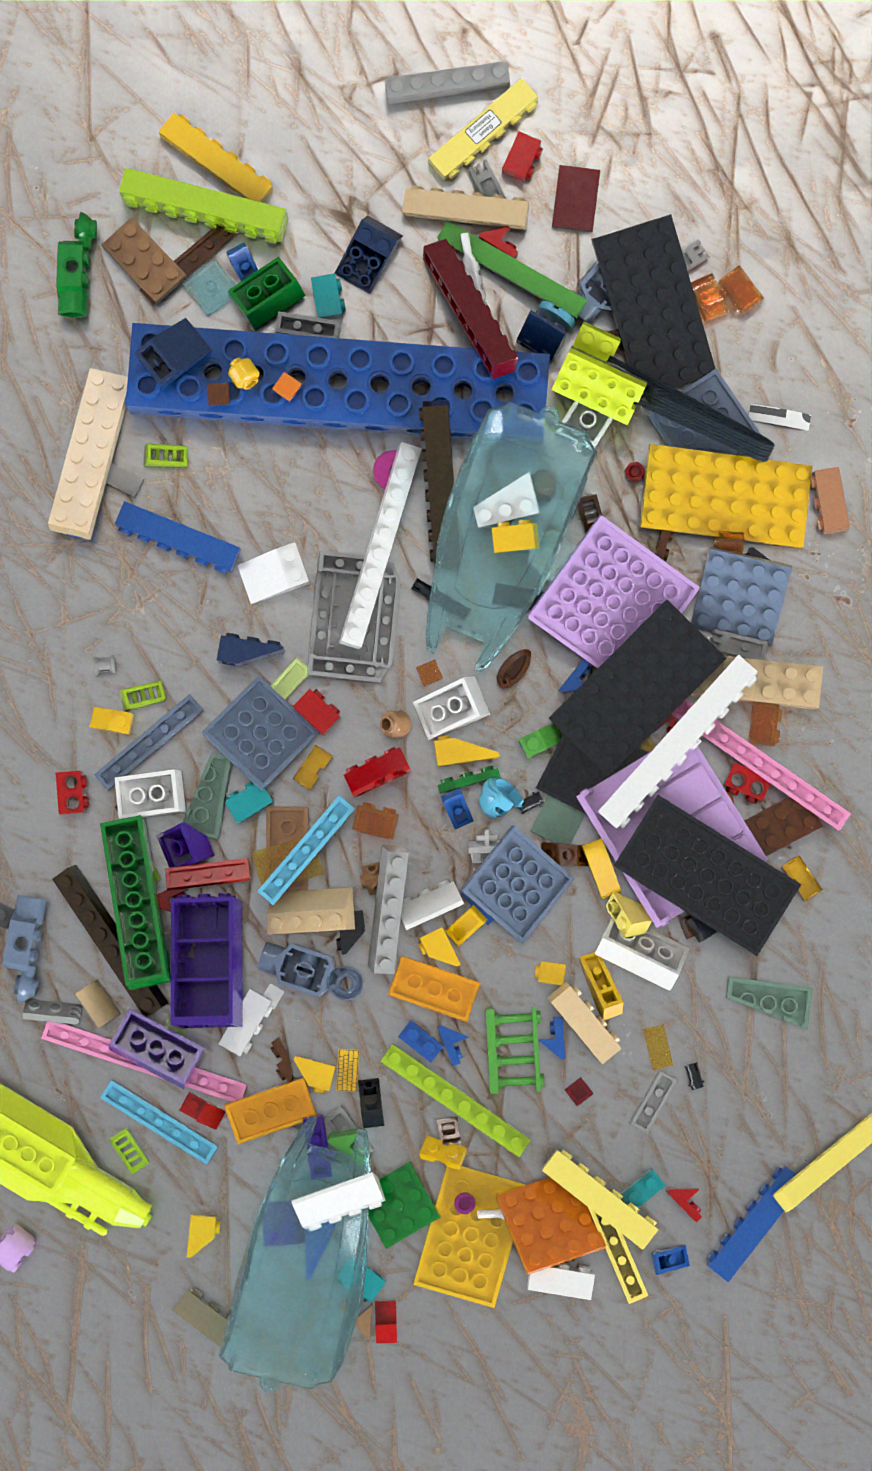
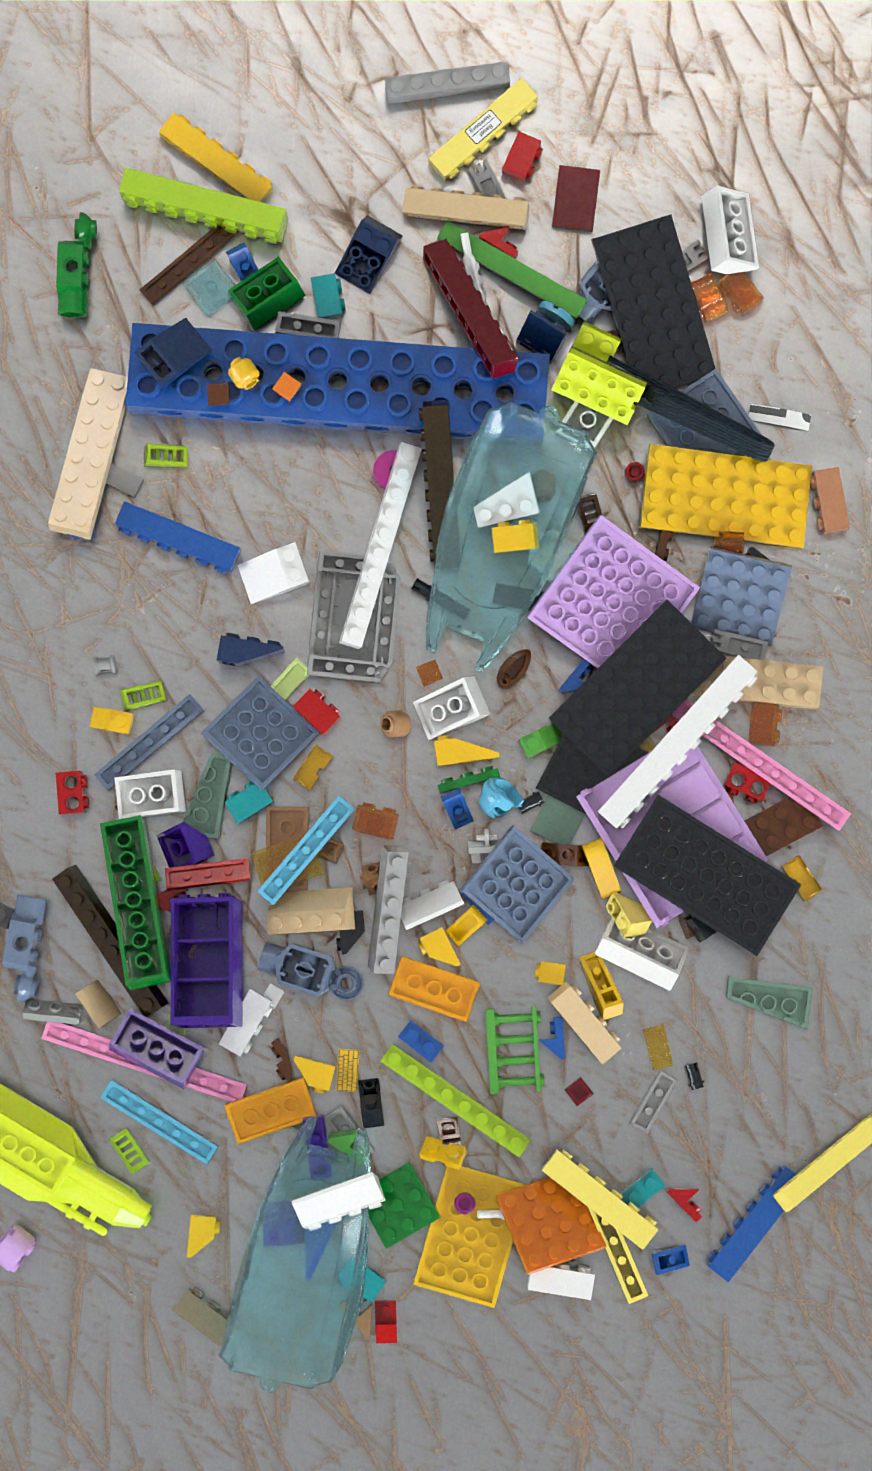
(144, 260): medium nougat plate -> none
(202, 1111): red slope -> none
(331, 851): none -> medium nougat tile
(376, 771): red wedge -> none
(449, 1038): blue slope -> none
(729, 230): none -> white slope

